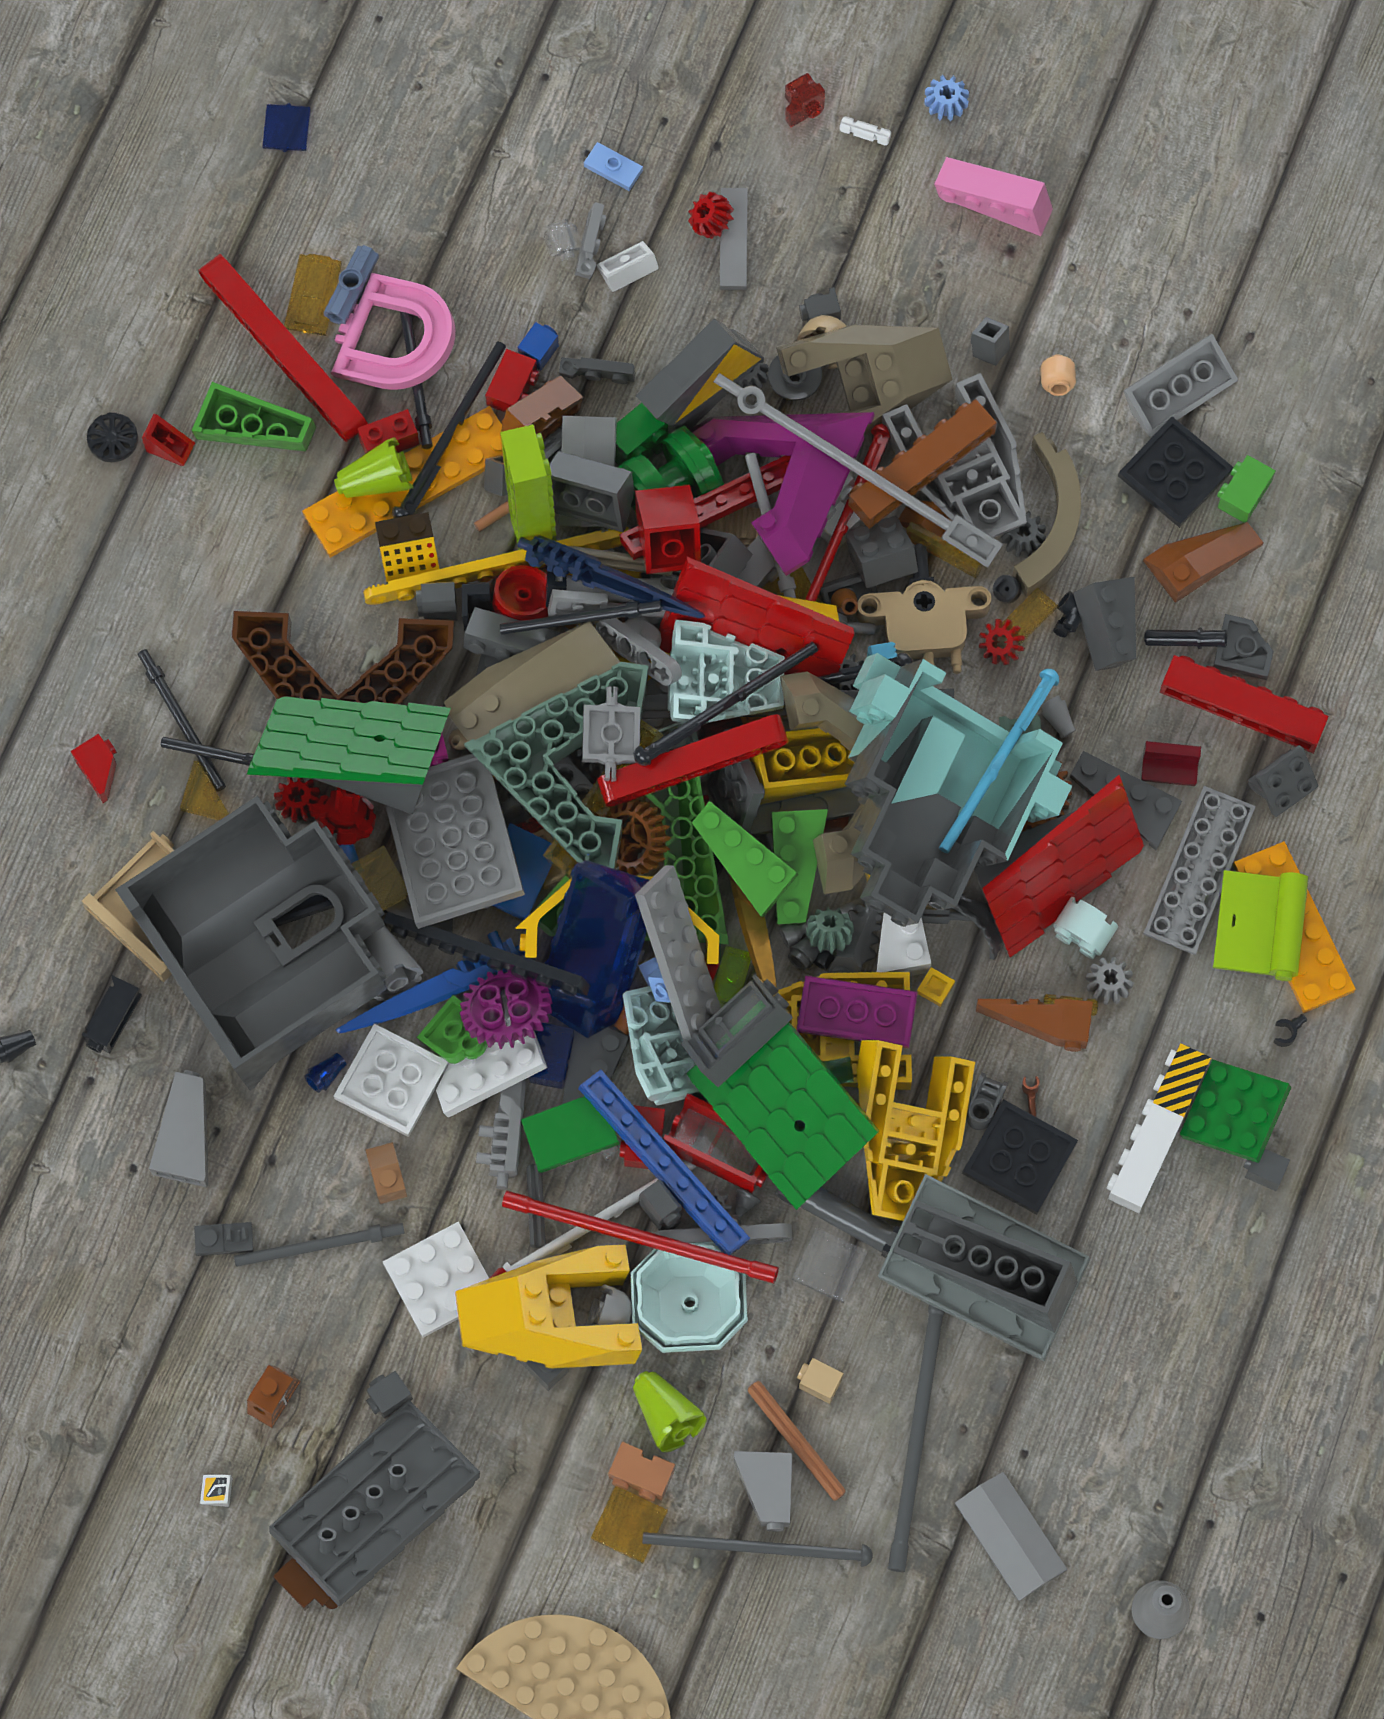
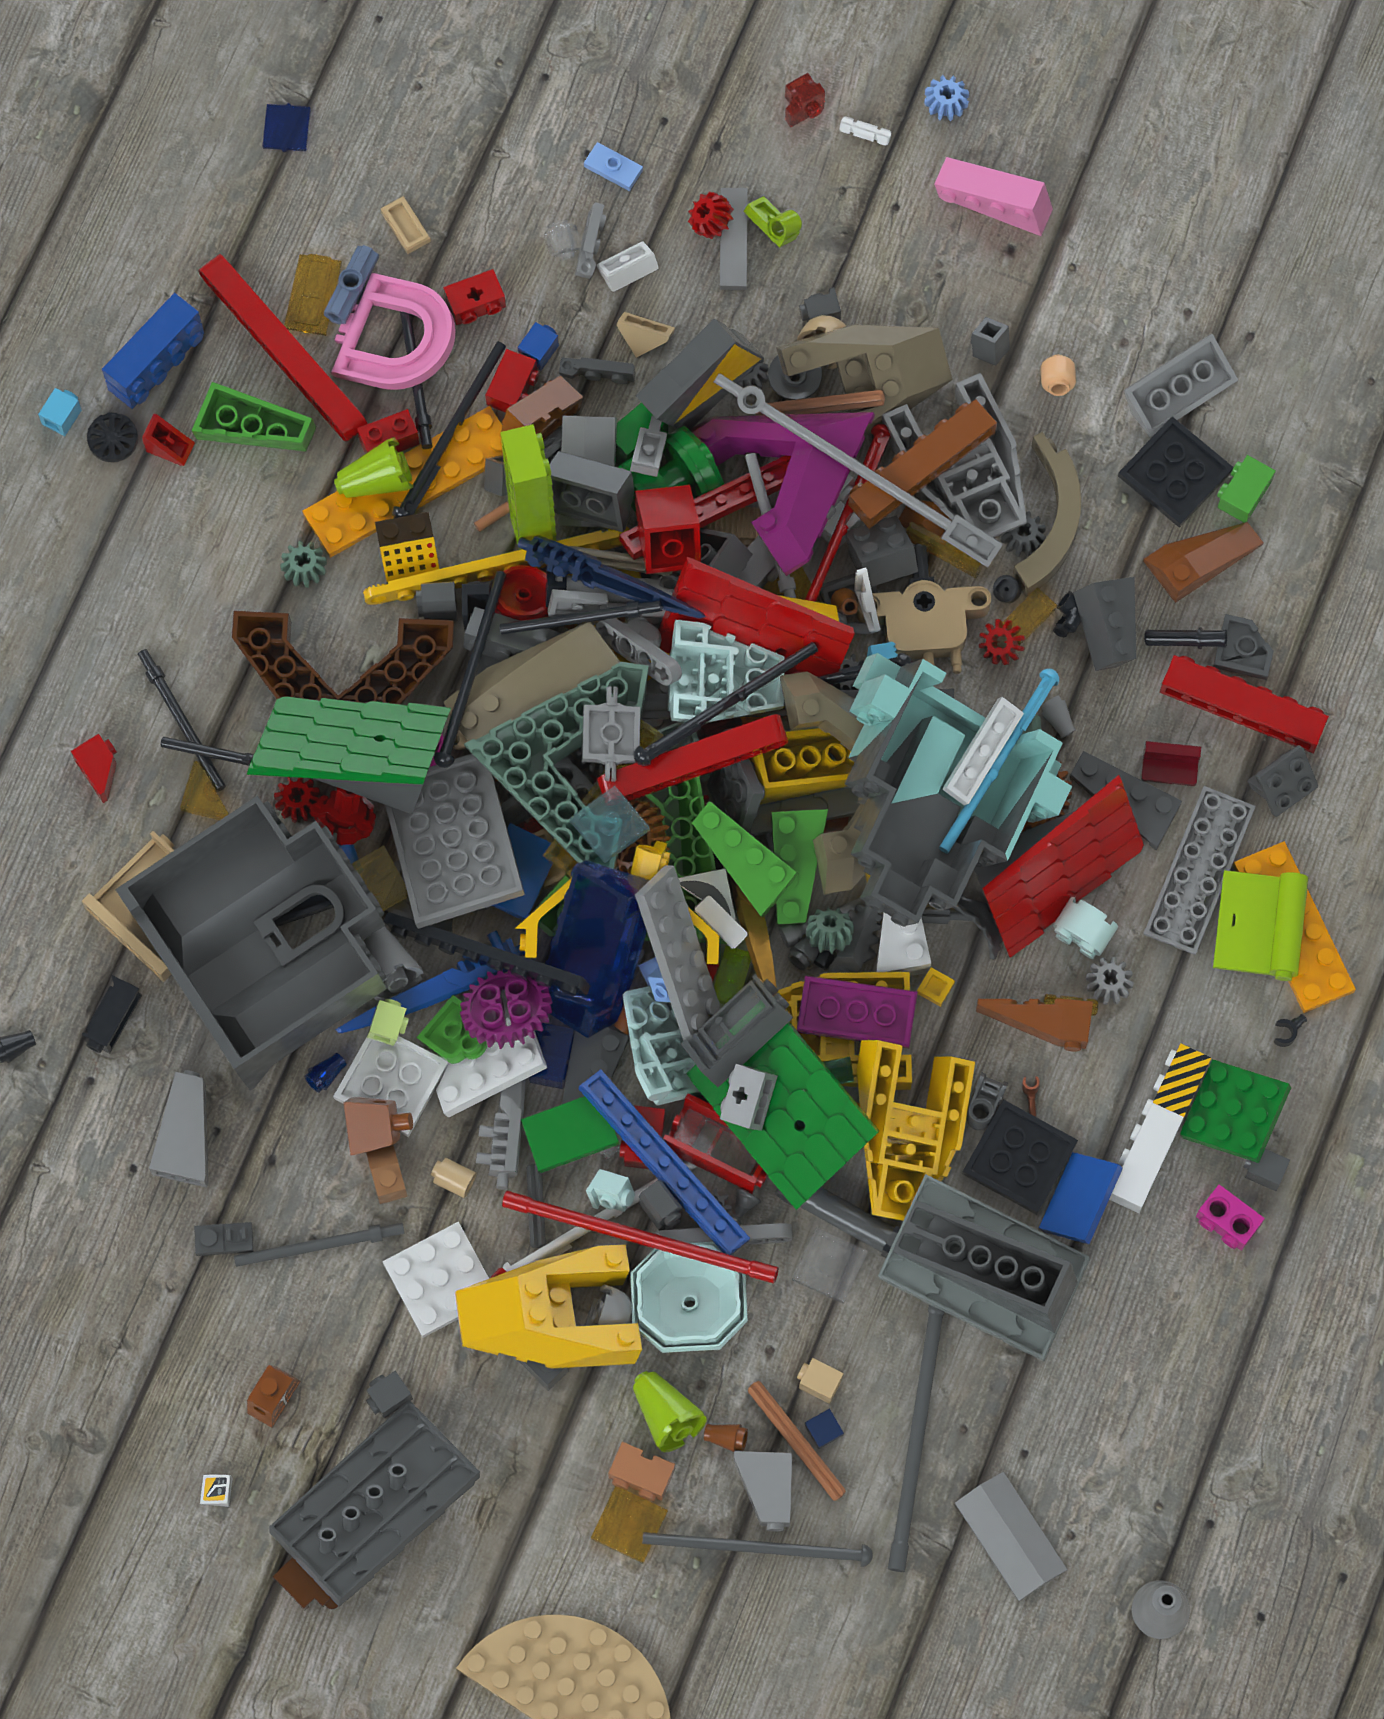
(60, 411): none -> medium azure brick
(153, 351): none -> blue piece
(307, 571): none -> sand green gear
(373, 1123): none -> dark orange torso
(388, 1022): none -> yellowish green brick
(405, 225): none -> tan tile
(444, 758): none -> black bar
(453, 1177): none -> tan brick
(484, 288): none -> red brick
(609, 824): none -> clear light blue plate
(610, 1191): none -> light aqua brick
(643, 333): none -> tan slope
(649, 449): none -> light grey hinge
(650, 860): none -> yellow plate
(710, 884): none -> tile
(720, 921): none -> white slope
(727, 1436): none -> dark orange cone
(758, 1087): none -> light grey brick
(778, 226): none -> lime plate
(824, 1428): none -> dark blue tile
(830, 403): none -> nougat axle
(866, 601): none -> white tile
(983, 751): none -> white plate
(1080, 1198): none -> blue tile
(1234, 1212): none -> dark pink brick

